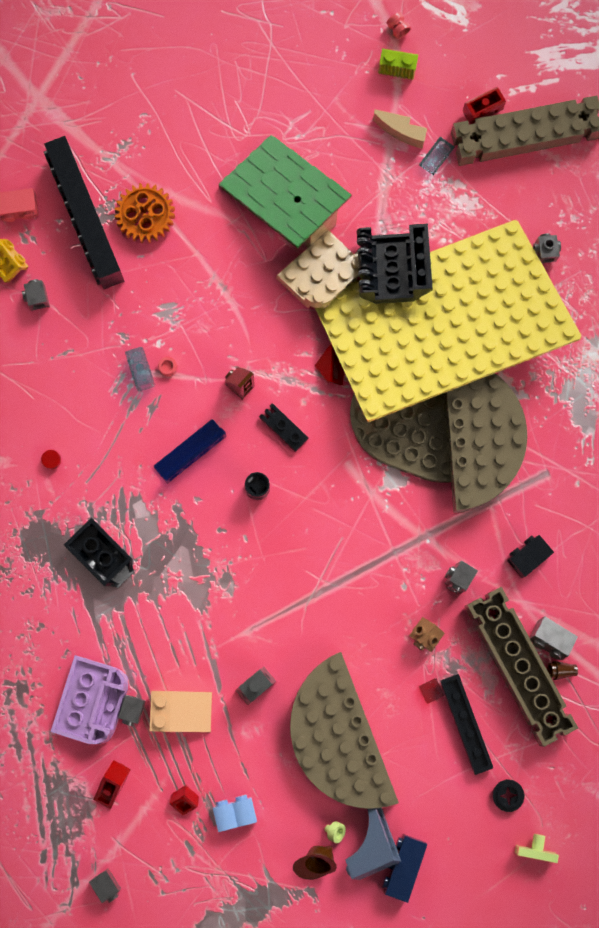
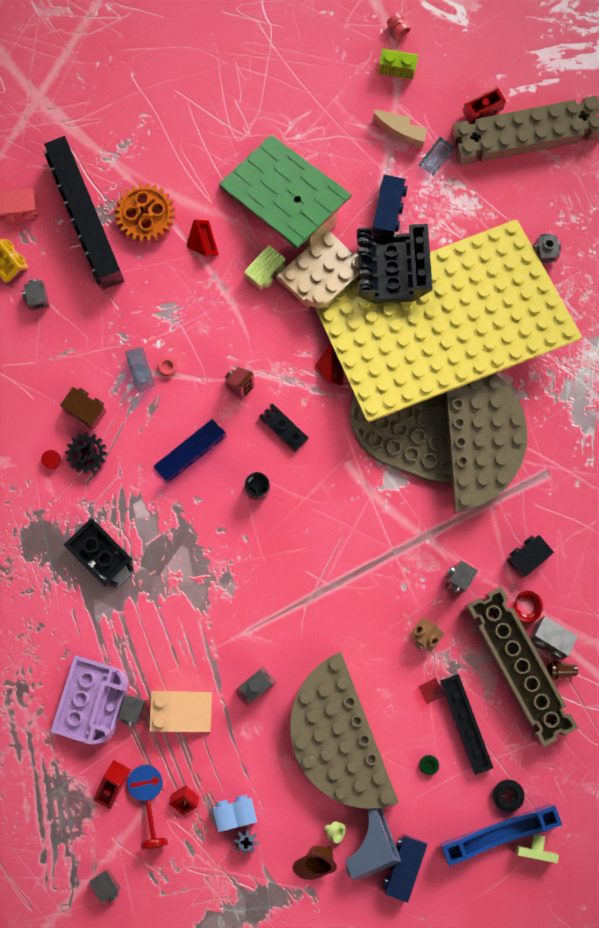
(83, 407): none -> reddish brown brick
(84, 460): none -> black gear
(144, 785): none -> piece
(202, 238): none -> red slope
(250, 845): none -> sand blue gear
(265, 268): none -> yellowish green brick
(389, 205): none -> dark blue brick
(429, 764): none -> dark green tile
(516, 827): none -> blue arch
(537, 602): none -> red piece

